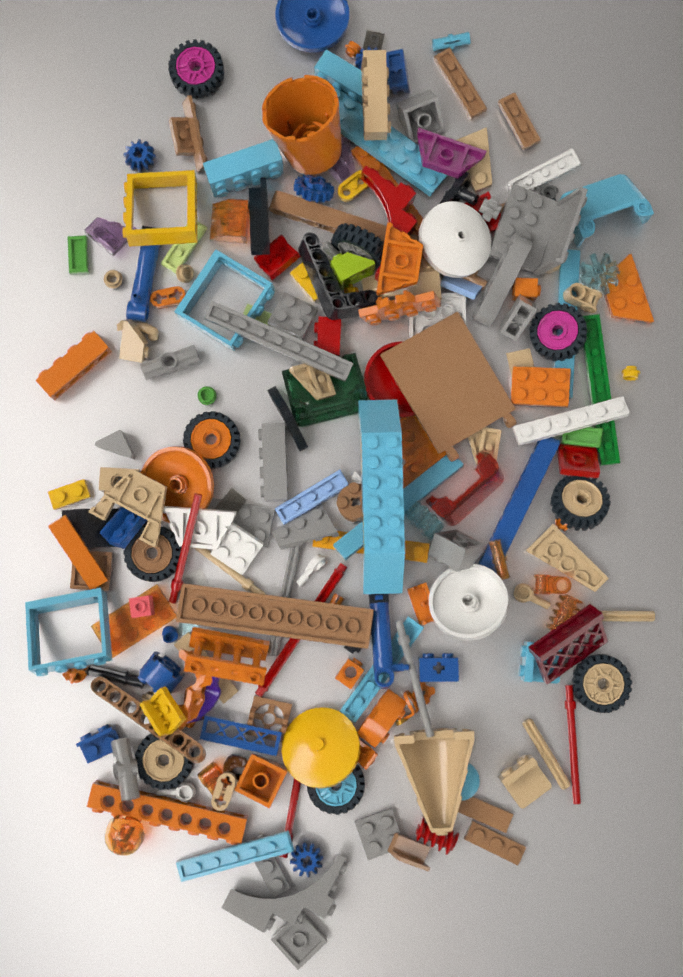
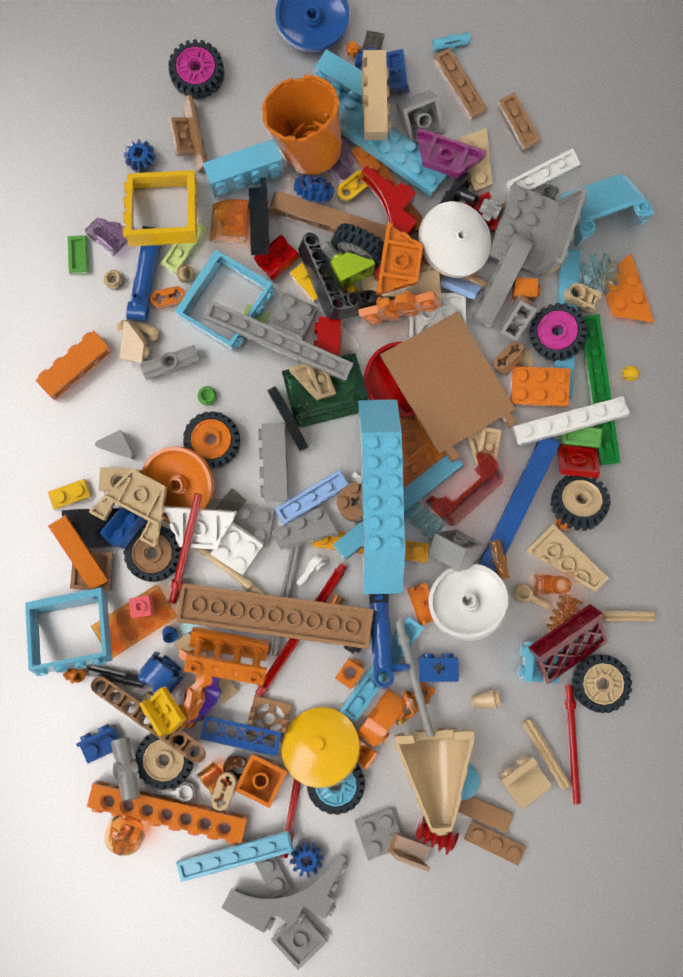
(487, 699): none -> tan cone
(508, 357): none -> medium nougat beam

